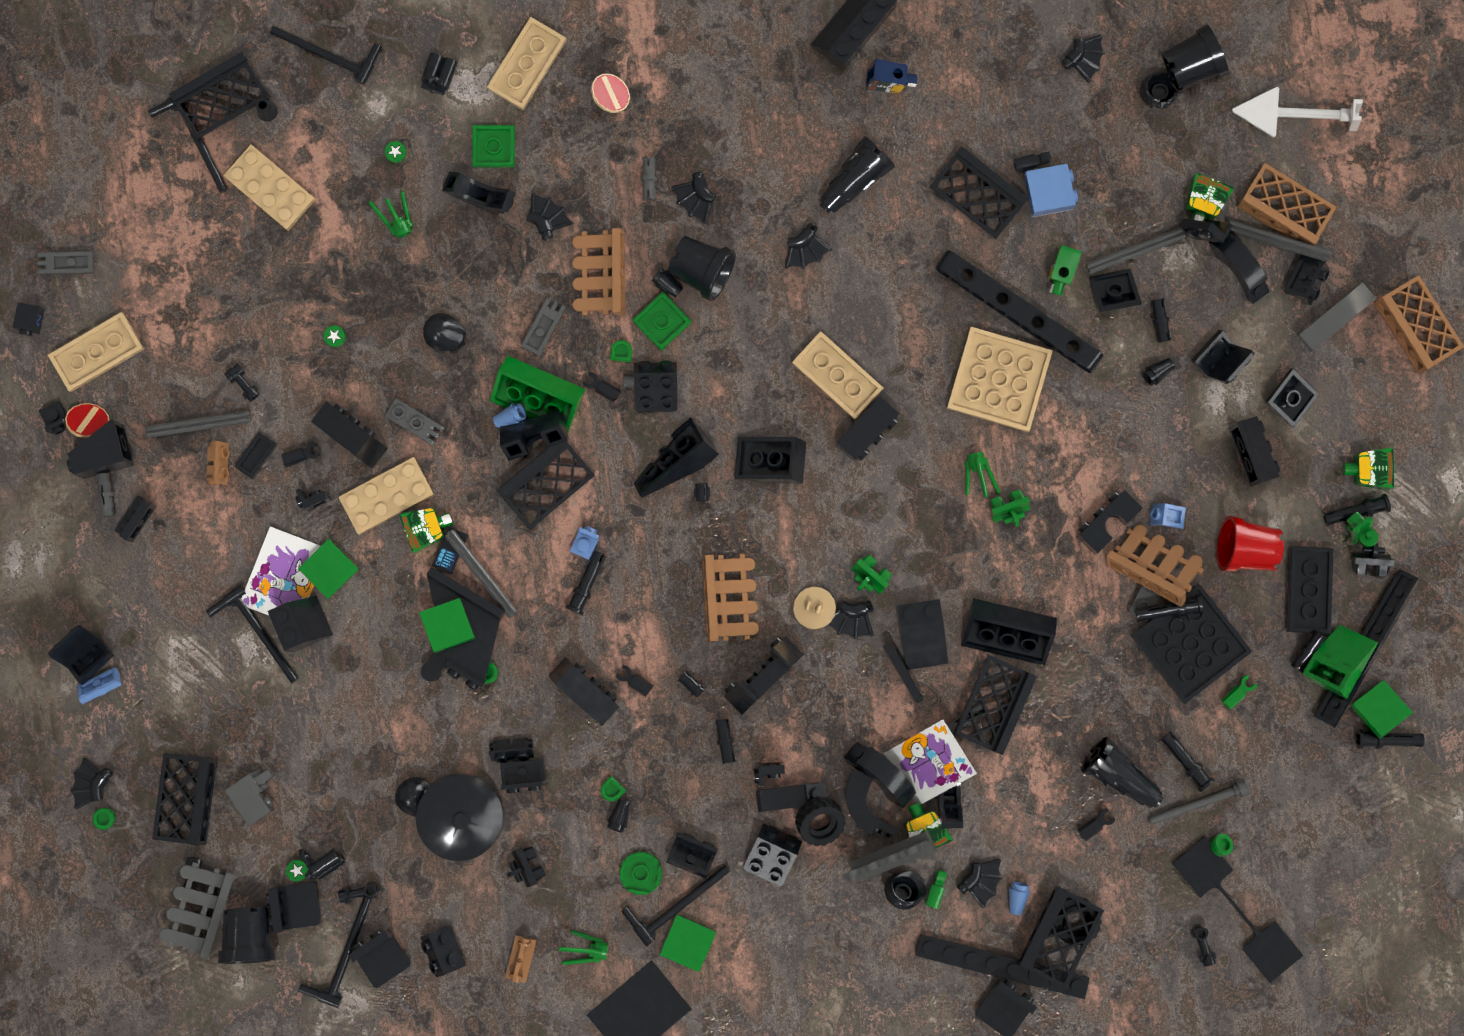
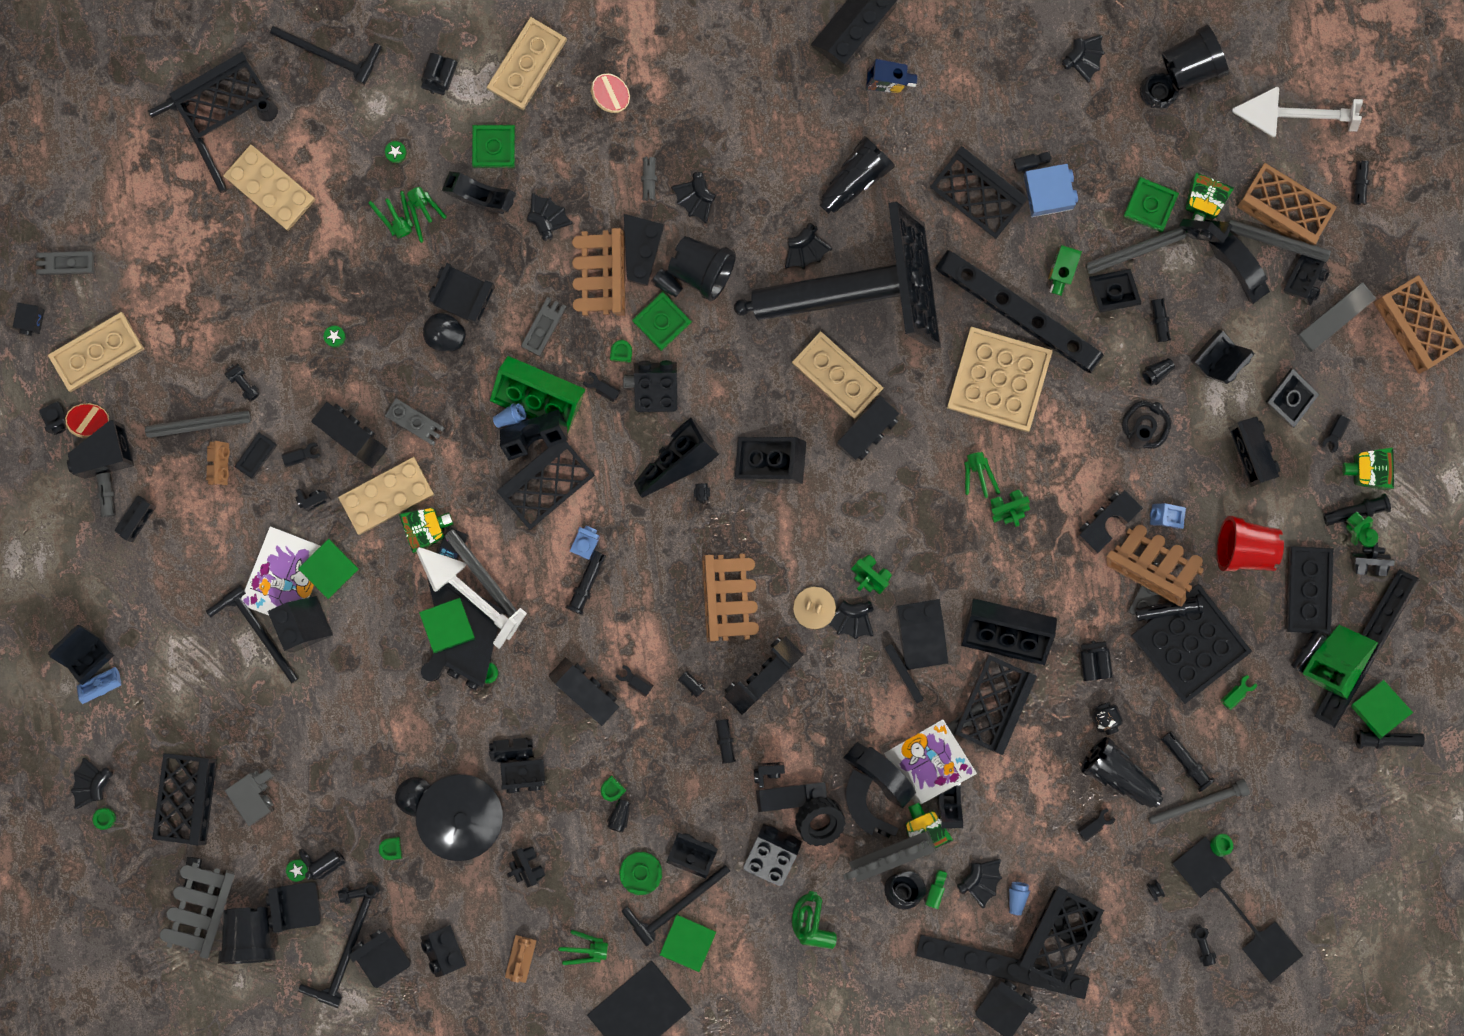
(391, 848): none -> green tile
(419, 199): none -> green plant
(444, 569): none -> white piece
(461, 294): none -> black panel
(641, 247): none -> black wing
(808, 935): none -> green piece
(907, 278): none -> black piece
(1095, 661): none -> black piece
(1107, 718): none -> black head
(1142, 434): none -> black piece
(1151, 204): none -> green tile
(1155, 890): none -> black bush
(1336, 432): none -> black bar
(1361, 182): none -> black pin

